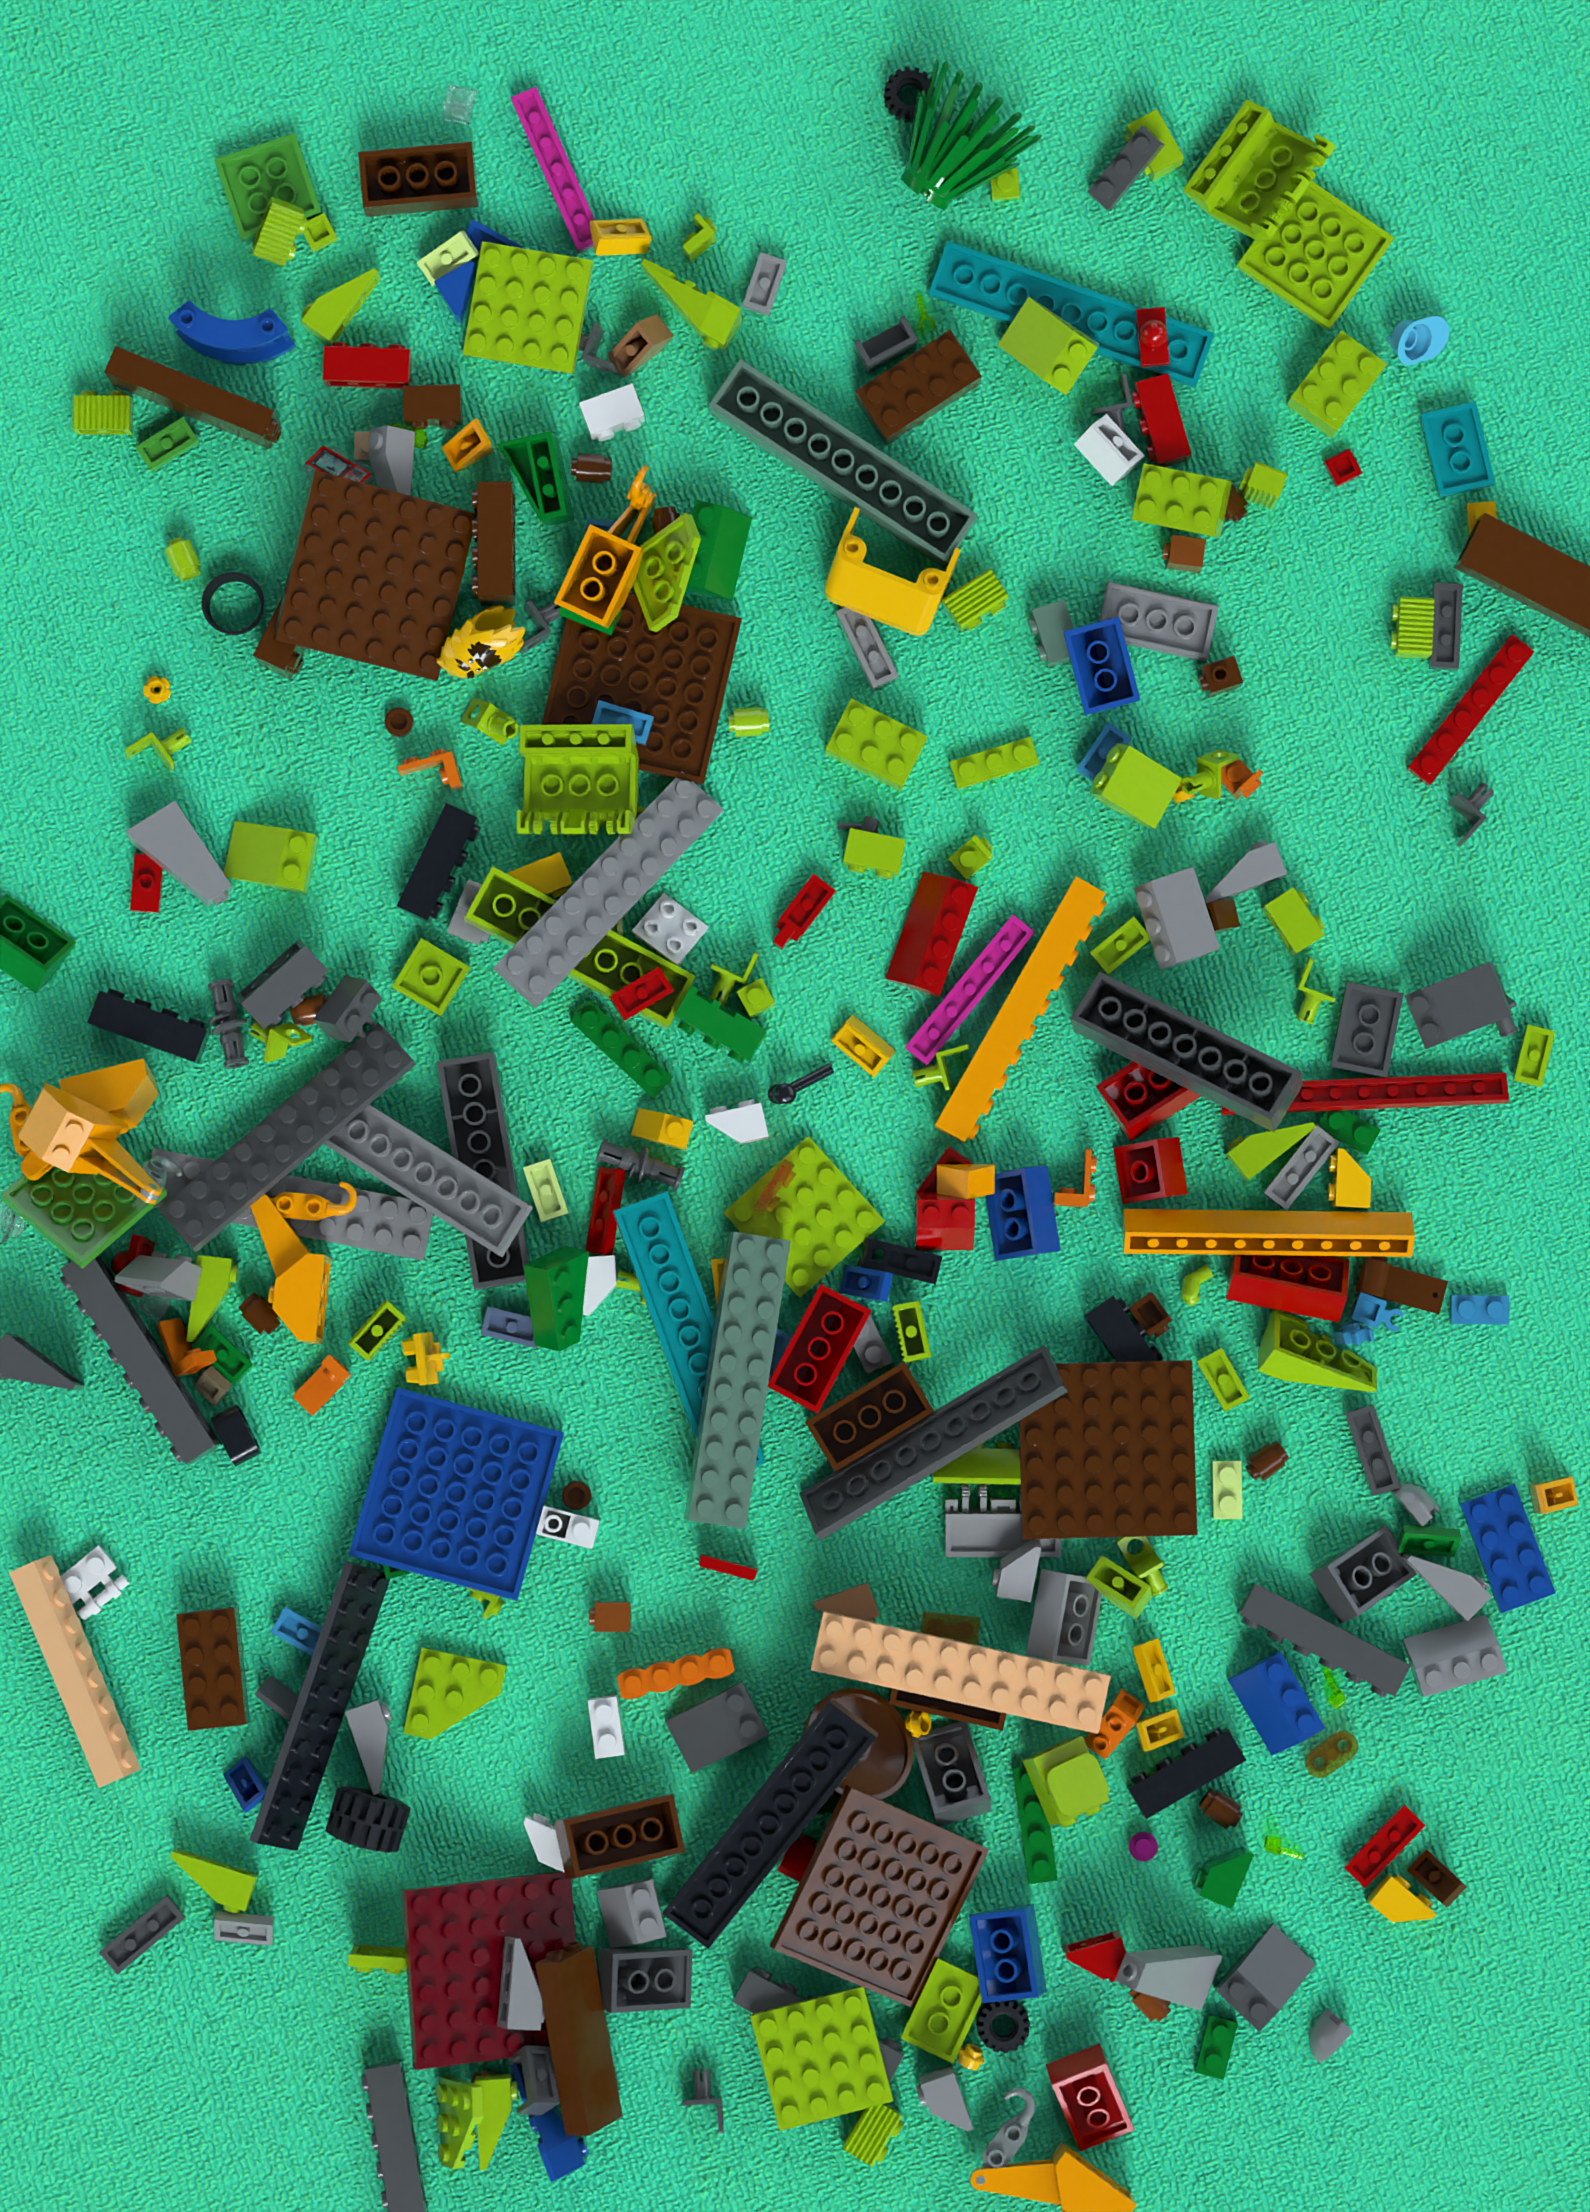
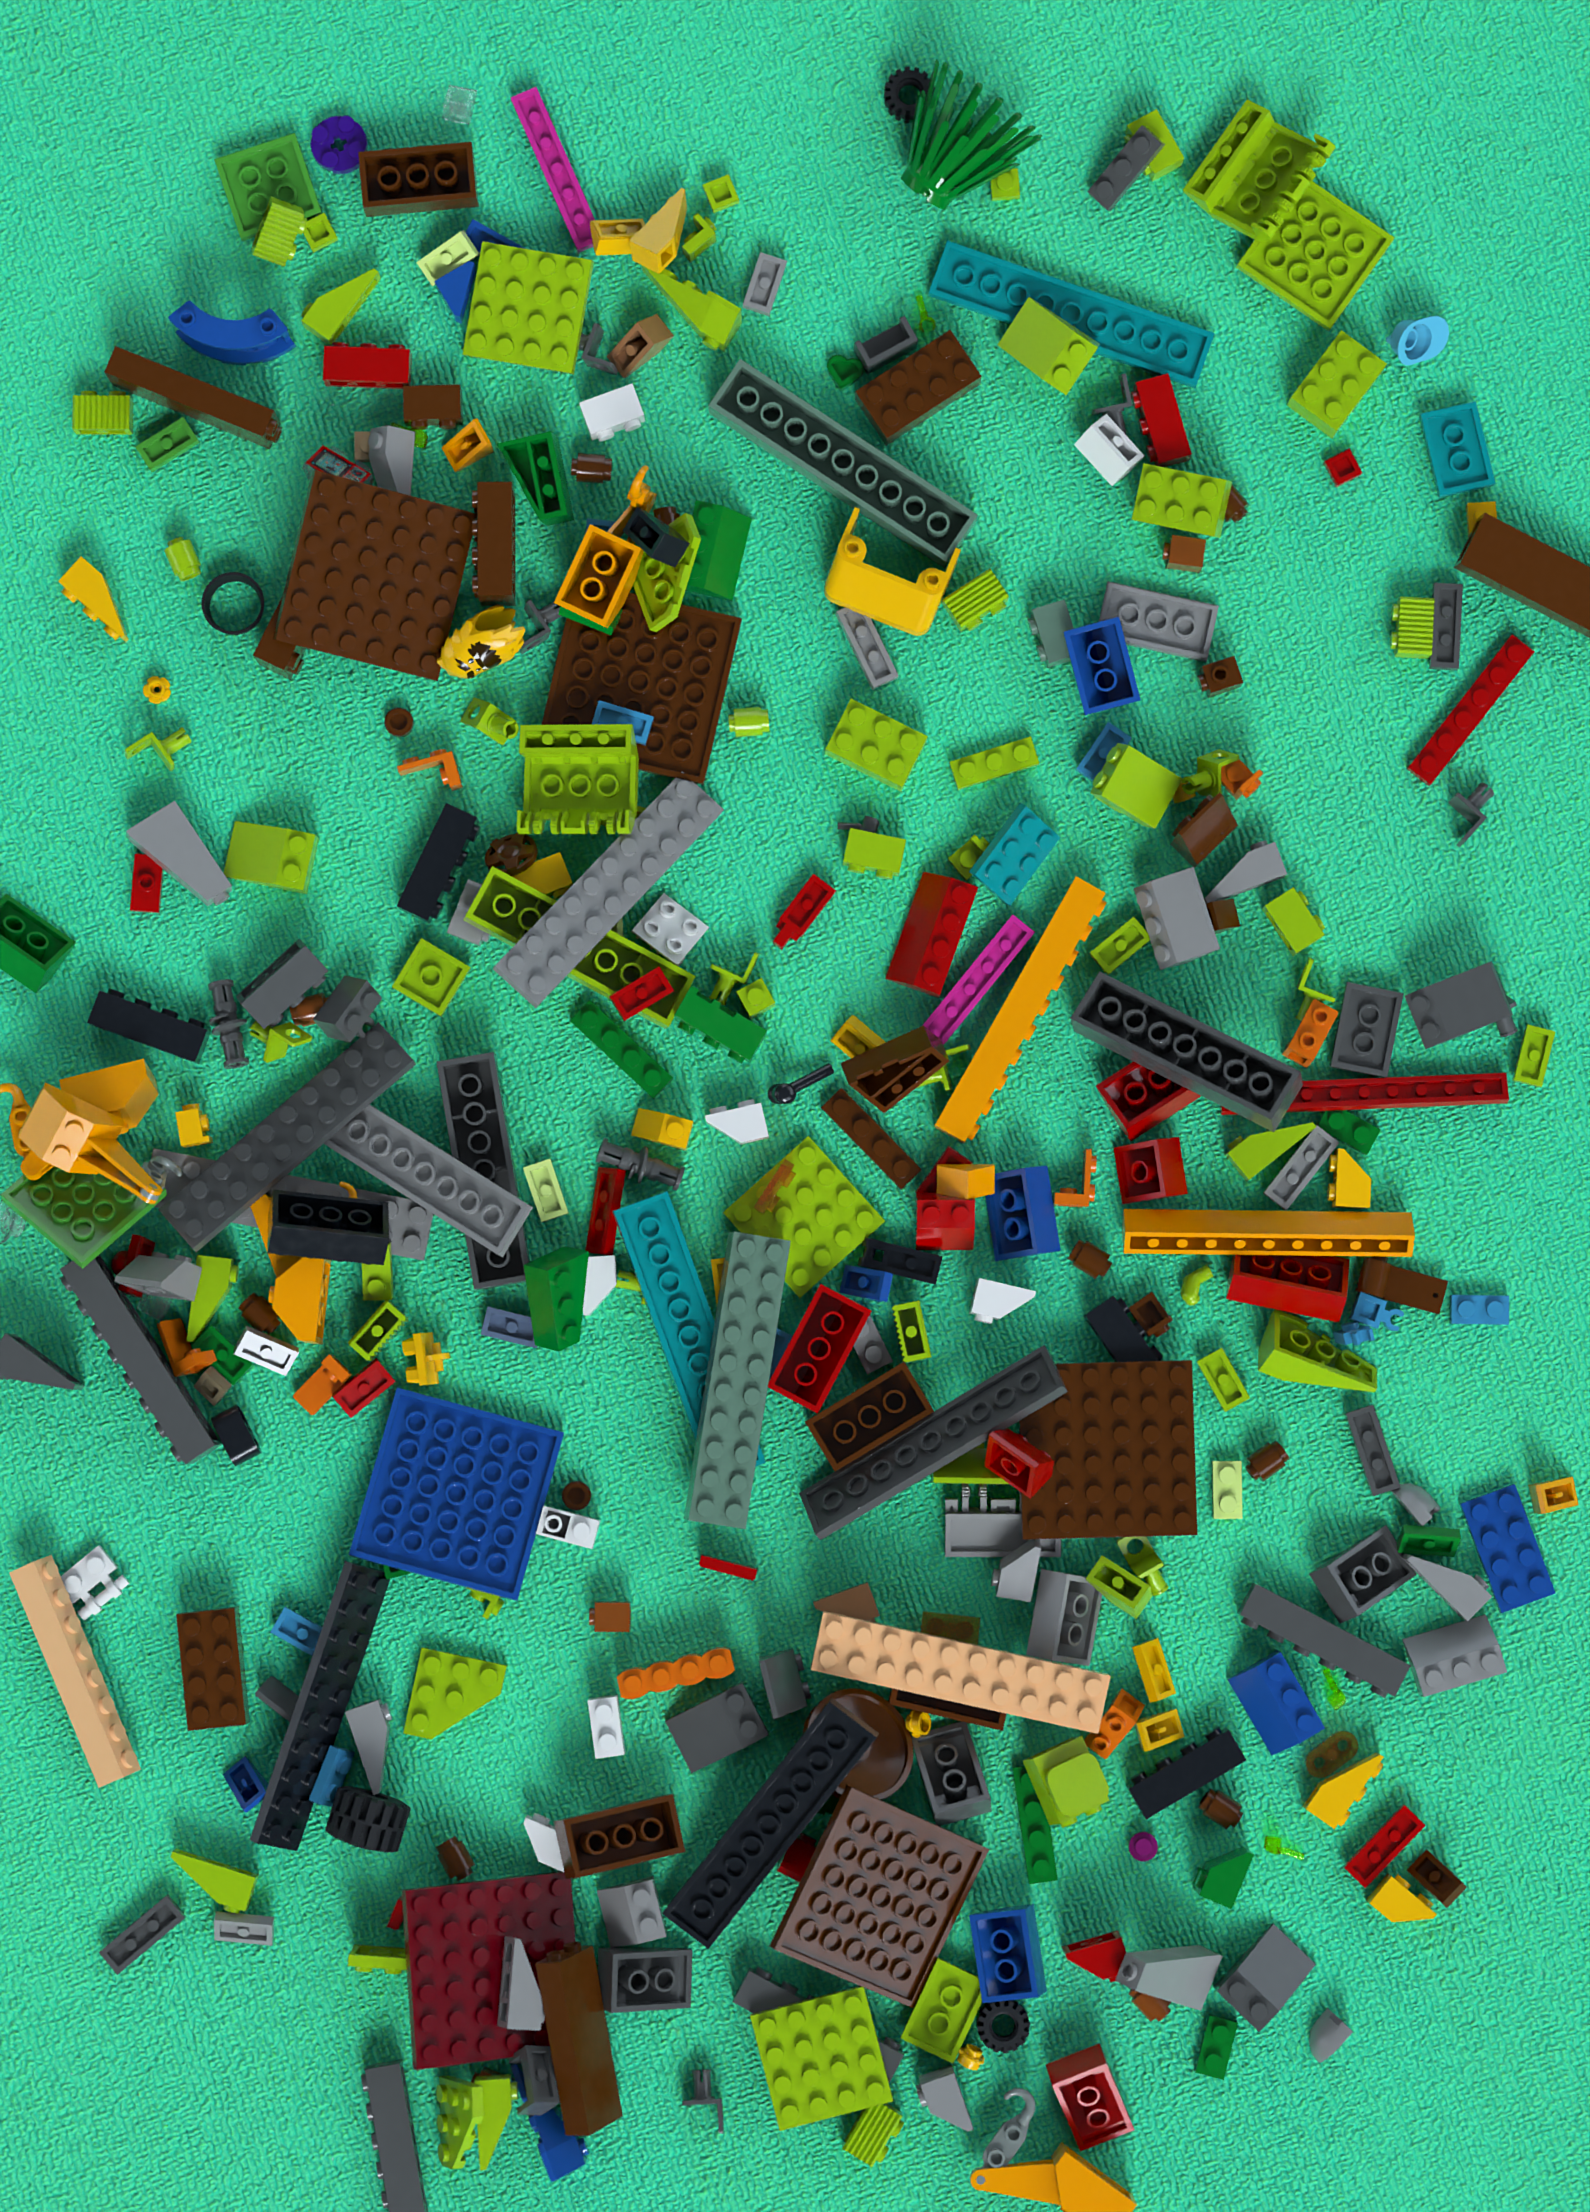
(91, 589): none -> yellow slope
(192, 1126): none -> yellow brick
(266, 1350): none -> plate
(328, 1227): none -> black brick
(332, 1775): none -> dark azure plate
(338, 128): none -> dark purple plate
(363, 1387): none -> red plate
(378, 1279): none -> lime plate
(397, 1916): none -> red tile
(455, 1858): none -> reddish brown brick
(510, 852): none -> reddish brown wheel
(656, 537): none -> black slope
(660, 237): none -> yellow slope
(721, 193): none -> lime plate
(783, 1682): none -> dark grey slope
(844, 371): none -> green tile
(871, 1138): none -> reddish brown plate
(896, 1067): none -> reddish brown wedge
(995, 1300): none -> white slope
(1014, 854): none -> teal plate
(1018, 1461): none -> red slope
(1090, 1259): none -> reddish brown brick
(1152, 337): red tile -> none
(1202, 834): none -> reddish brown slope
(1263, 484): lime brick -> none
(1310, 1033): none -> orange bracket
(1337, 1793): none -> yellow slope

